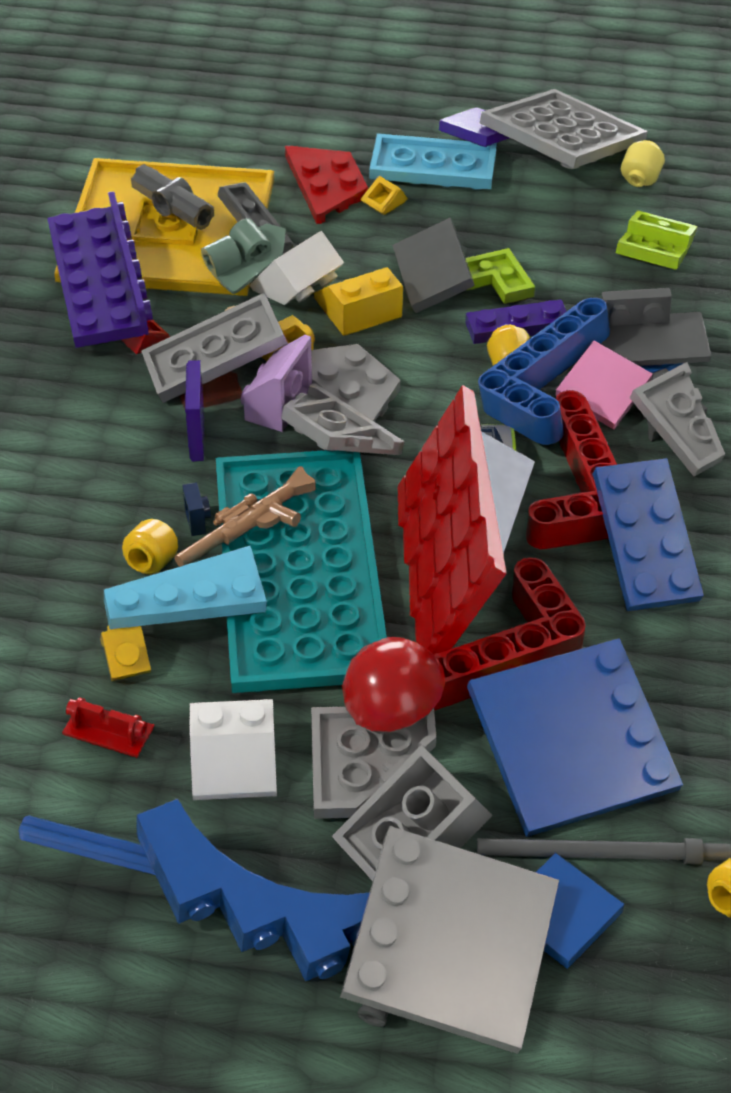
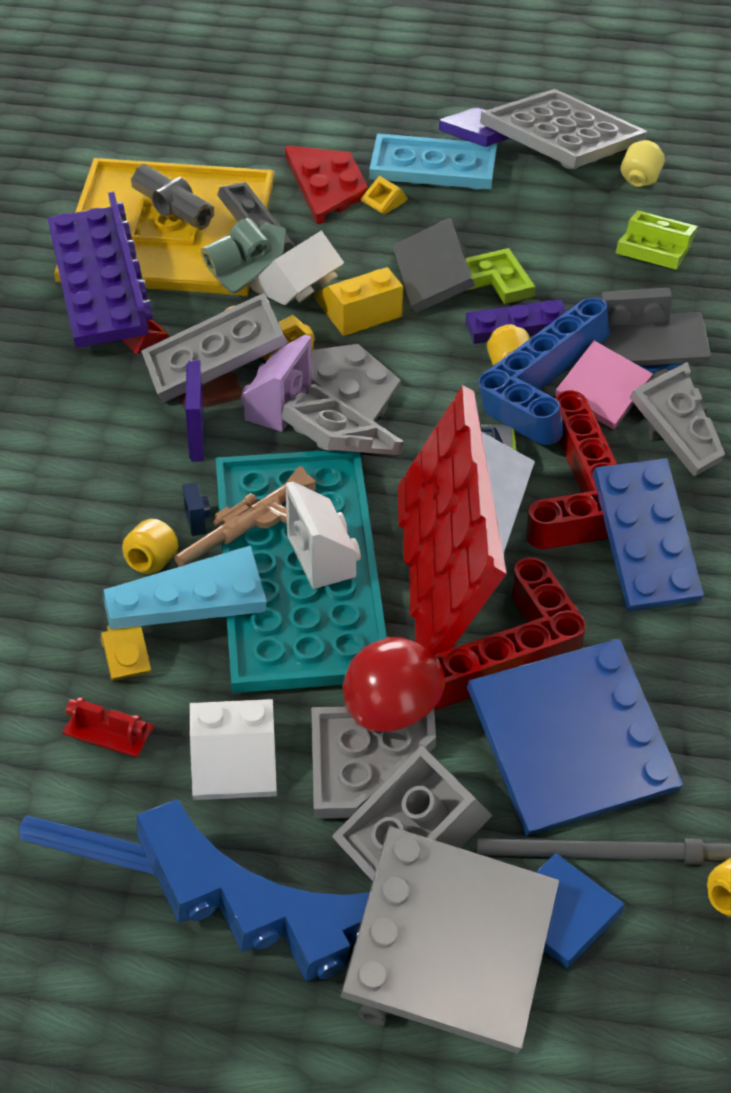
(319, 537): none -> white slope

